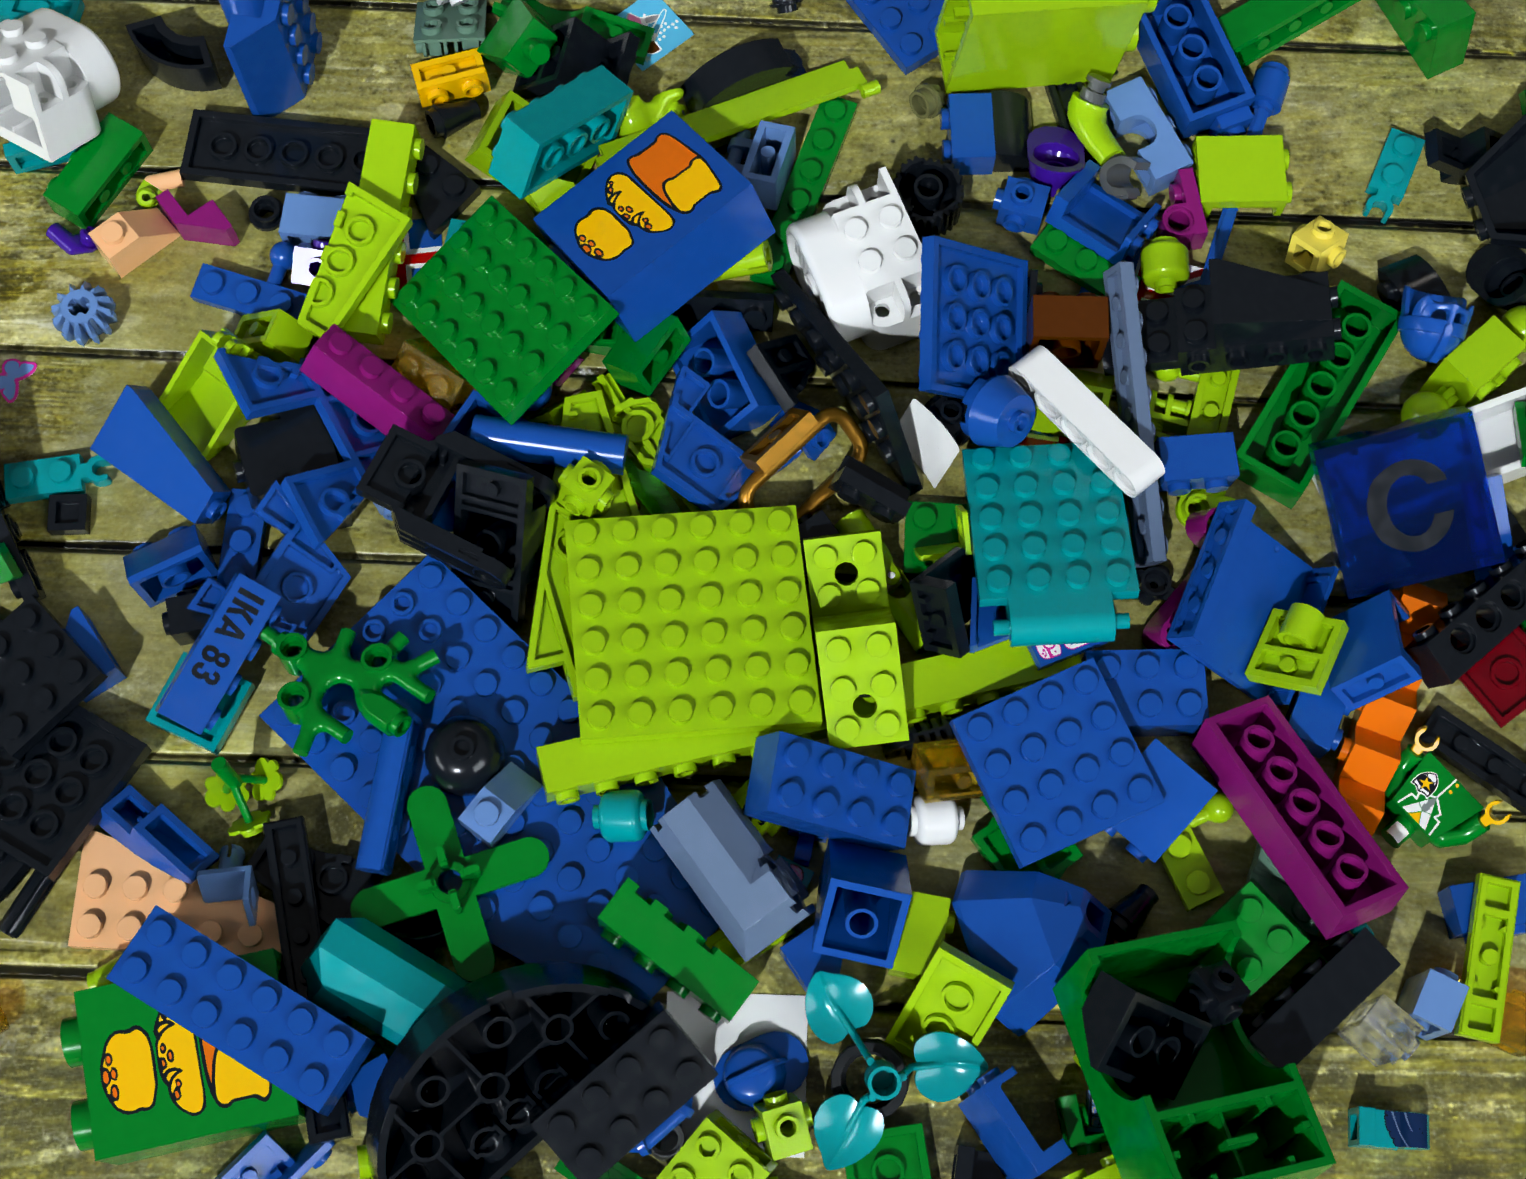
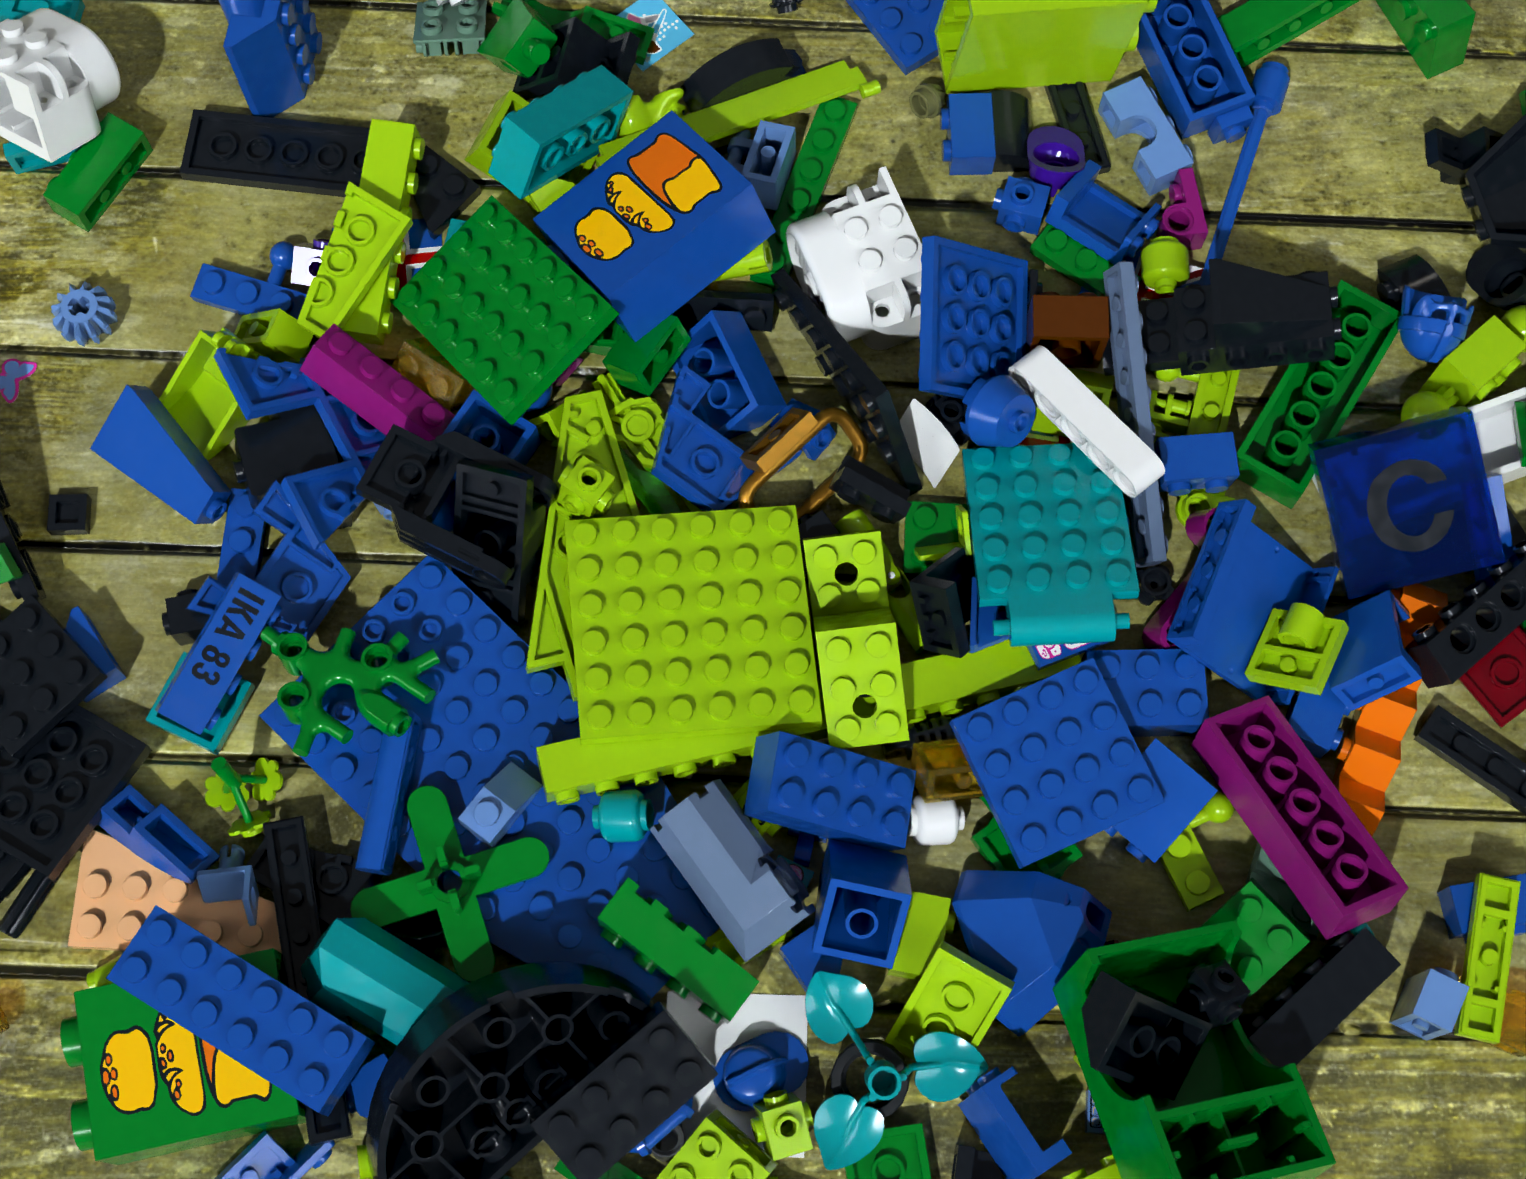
(52, 476): teal plate -> none
(70, 243): dark purple arm -> none
(132, 238): light nougat slope -> none
(155, 185): arm -> none
(170, 565): blue slope -> none
(174, 57): black brick -> none
(202, 225): magenta slope -> none
(261, 206): black plate -> none
(308, 217): medium blue brick -> none
(450, 77): yellow bracket -> none
(450, 117): black cone -> none
(464, 754): black cylinder -> none
(550, 443): blue brick -> none
(783, 367): black wing -> none
(930, 195): black brick -> none
(1072, 1121): green bracket -> none
(1089, 122): piece -> none
(1131, 913): black cone -> none
(1242, 172): lime panel -> none
(1317, 246): light yellow brick -> none
(1382, 1031): clear brick -> none
(1387, 1129): leg -> none
(1392, 172): teal plate -> none
(1432, 803): green torso -> none

